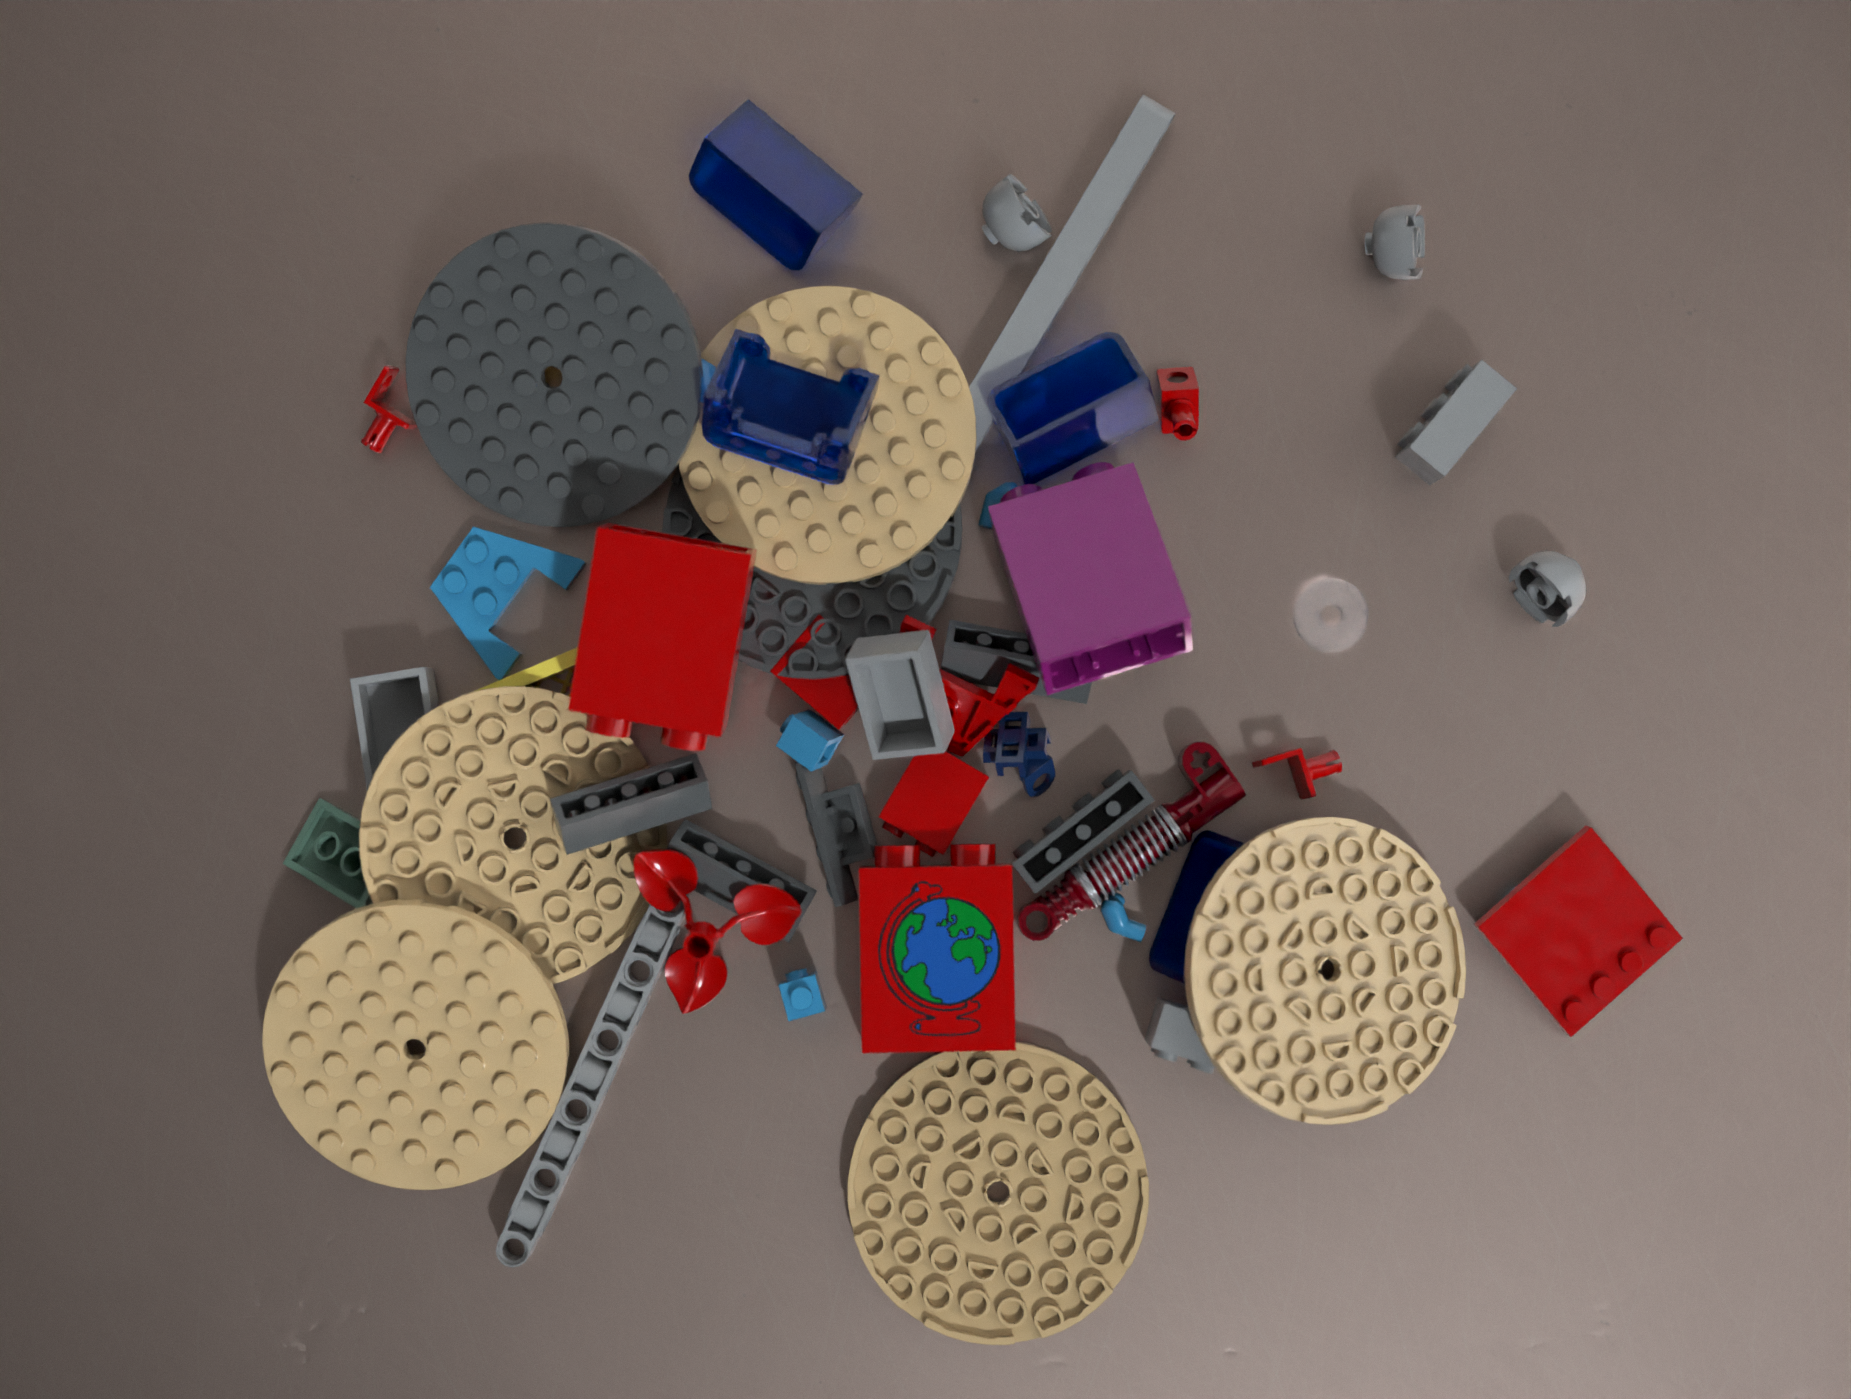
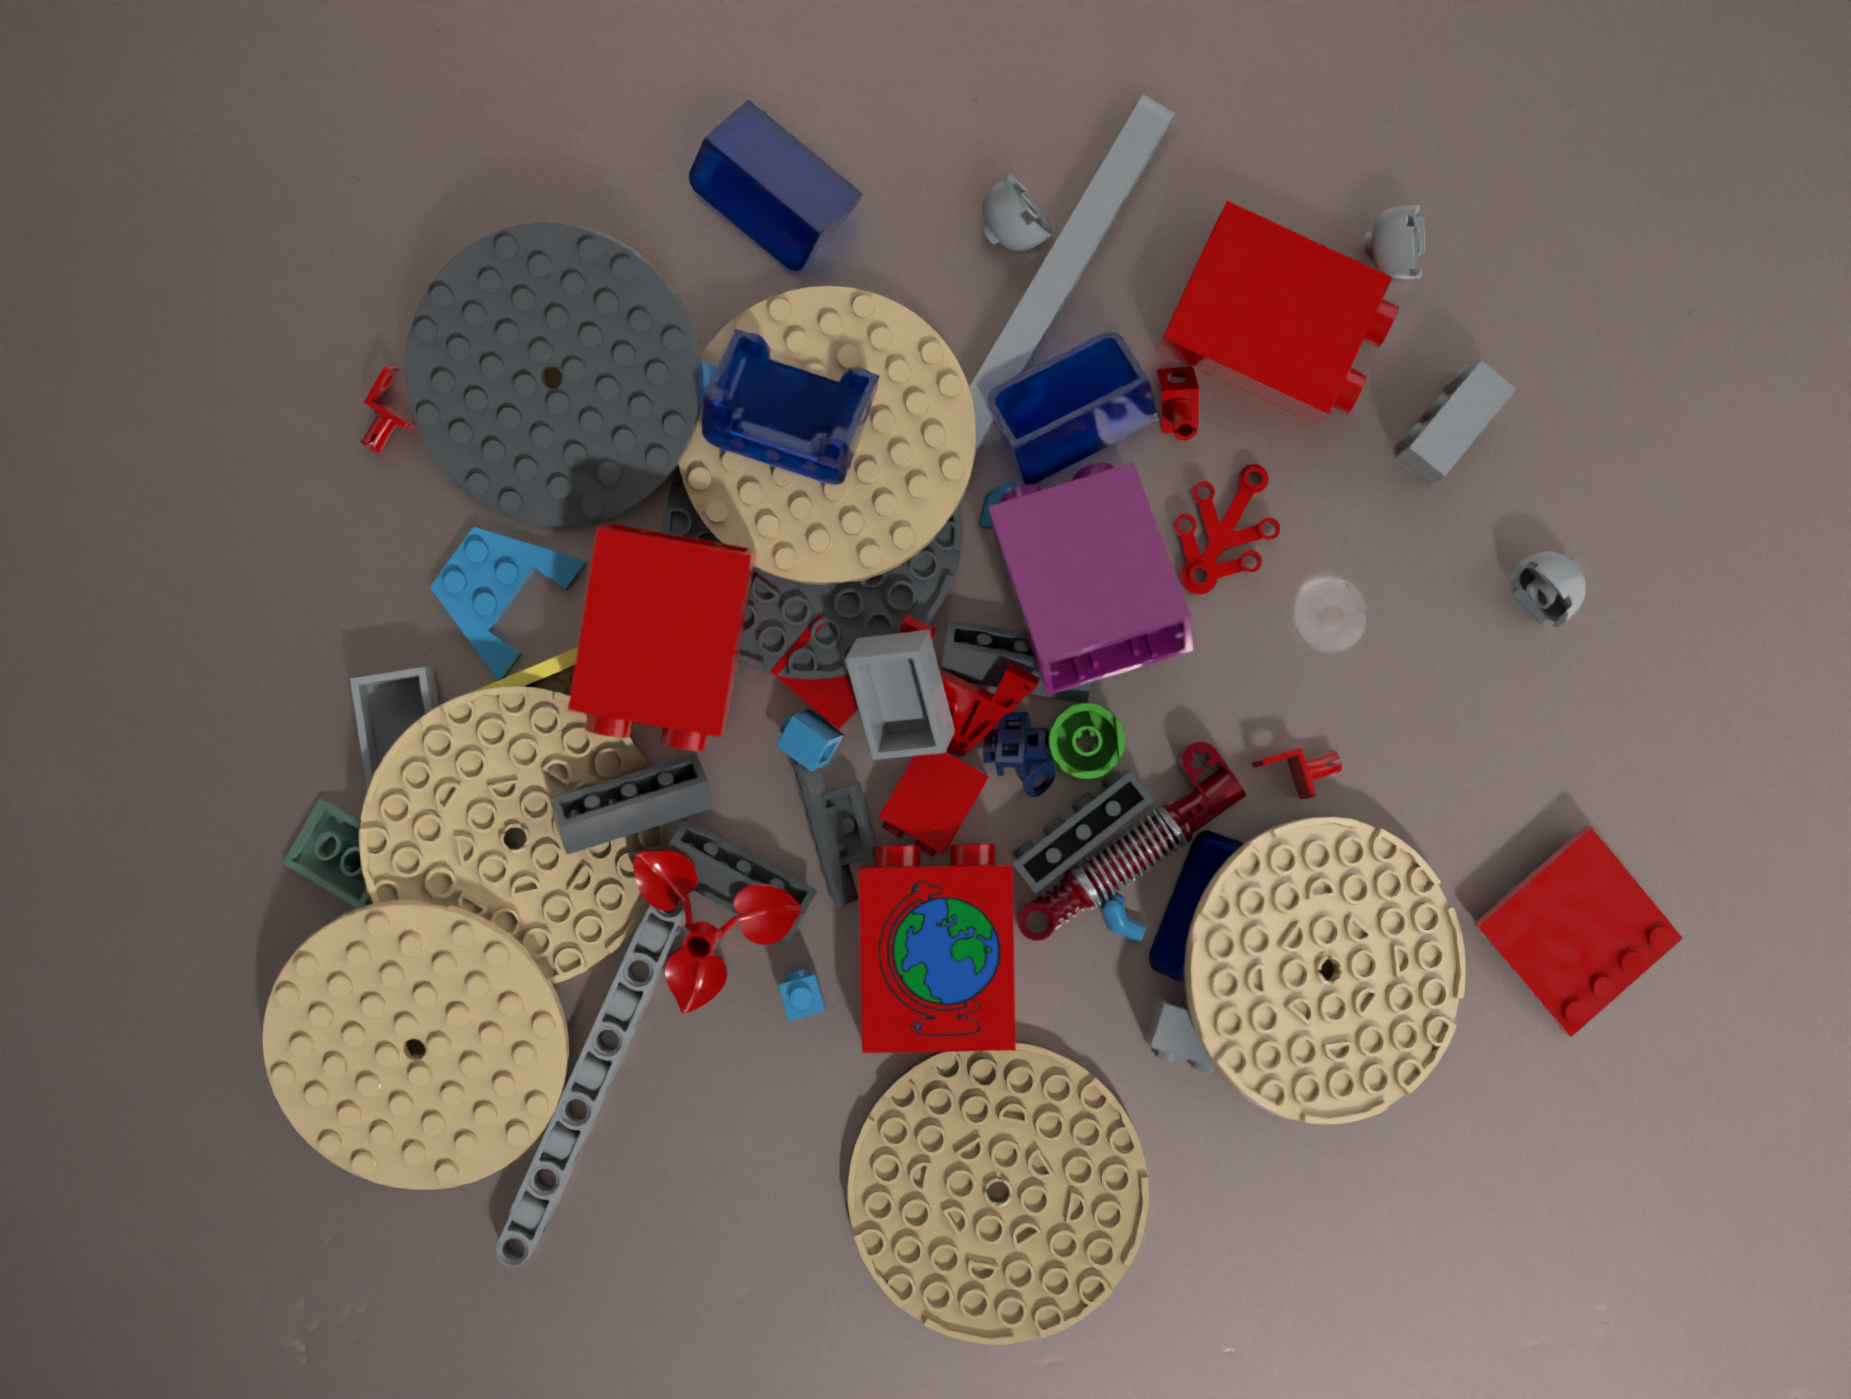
(1099, 724): none -> bright green brick
(1222, 535): none -> red plant
(1279, 316): none -> red brick

